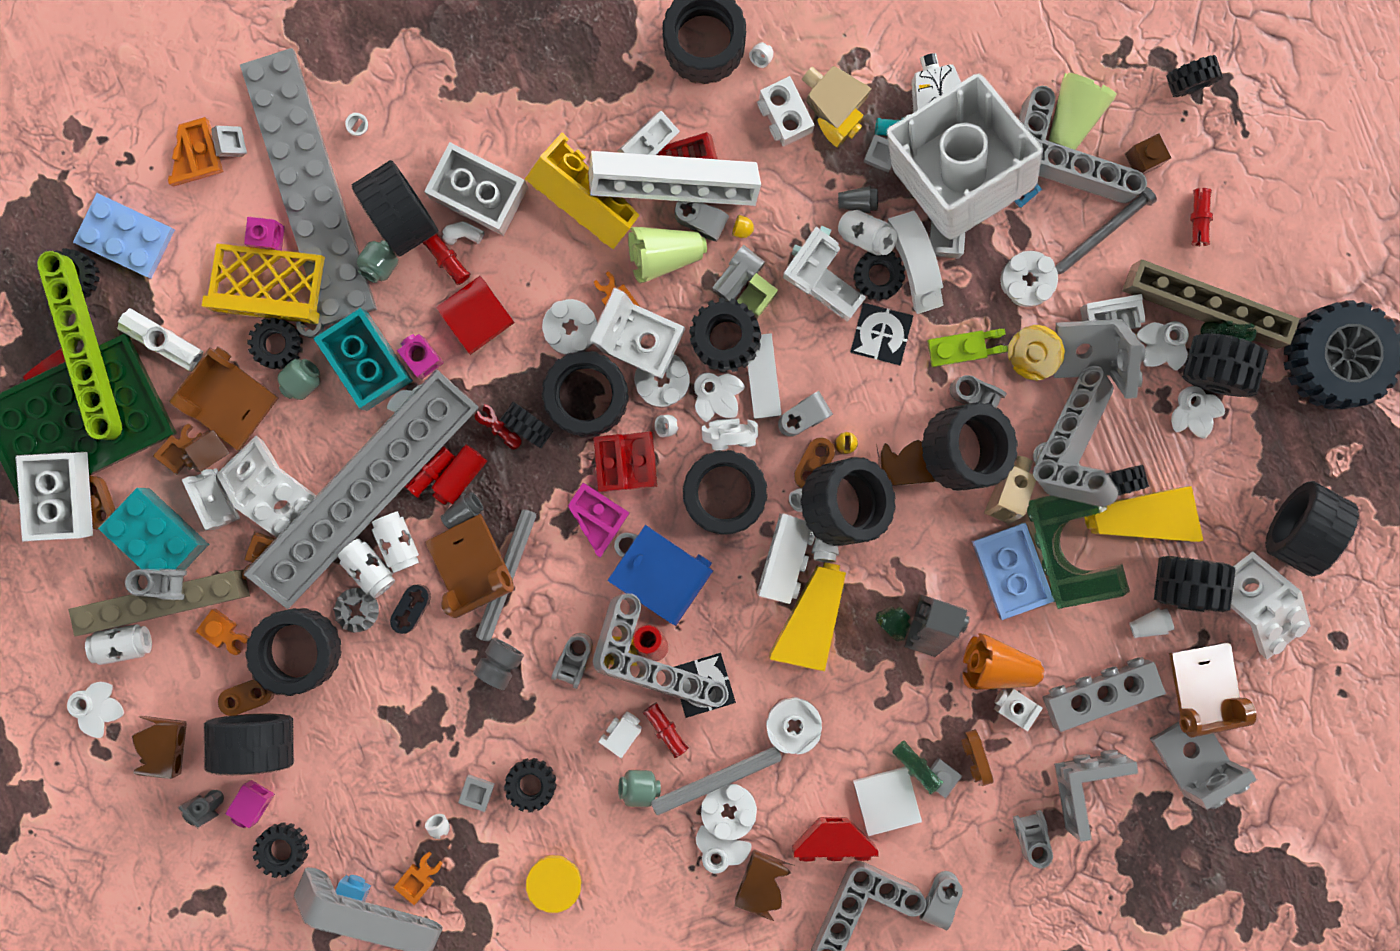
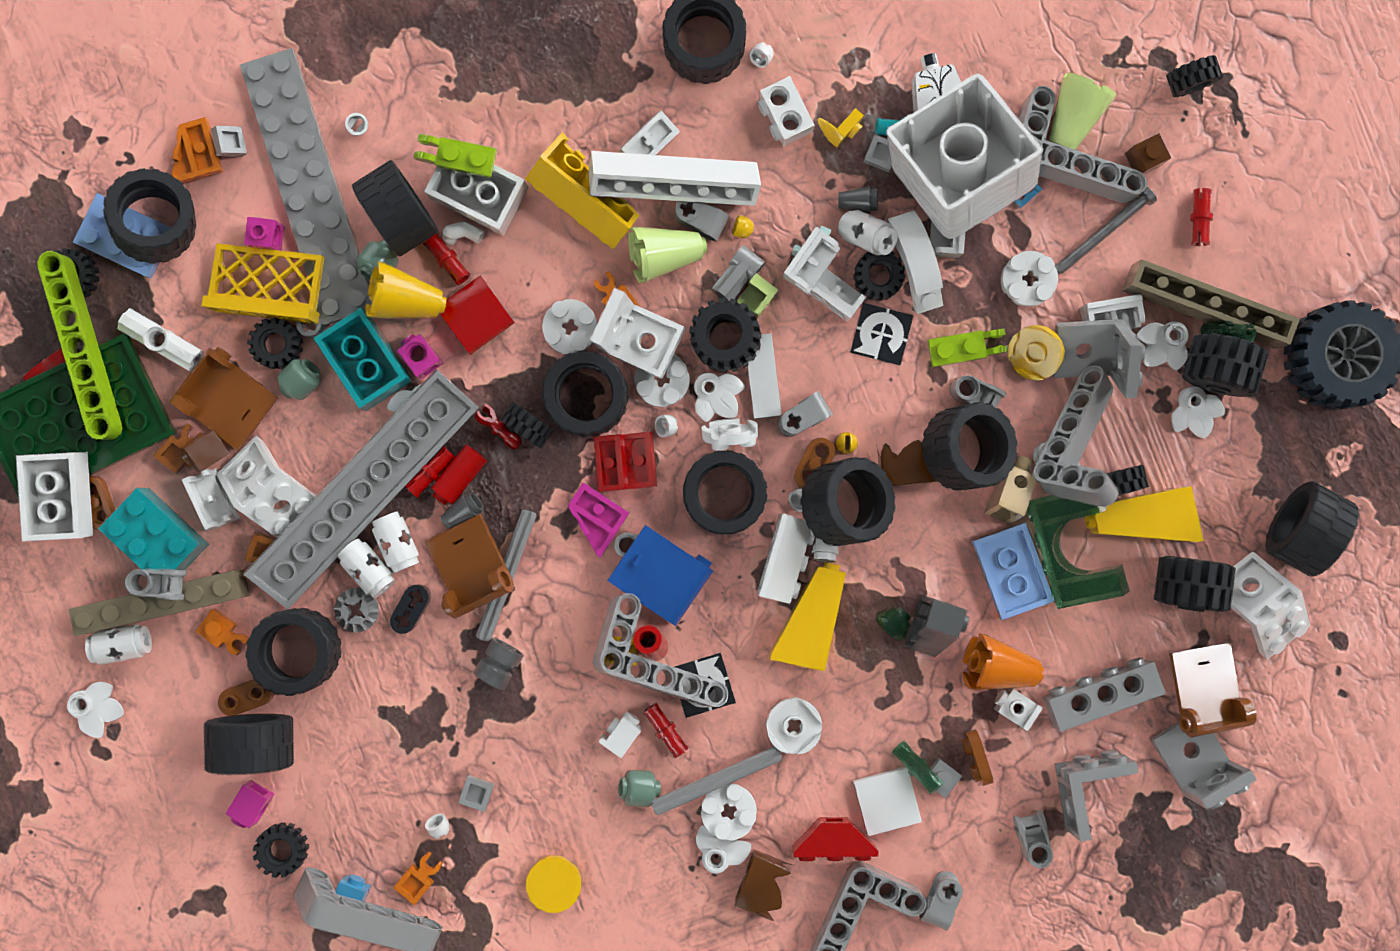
(146, 184): none -> black tyre
(160, 748): reddish brown piece -> none
(202, 810): dark grey hinge -> none
(401, 295): none -> yellow cone
(458, 155): none -> lime hinge
(525, 801): black tyre -> none
(572, 664): light grey piece -> none
(694, 141): red slope -> none
(834, 94): tan torso -> none
(1152, 624): white cone -> none

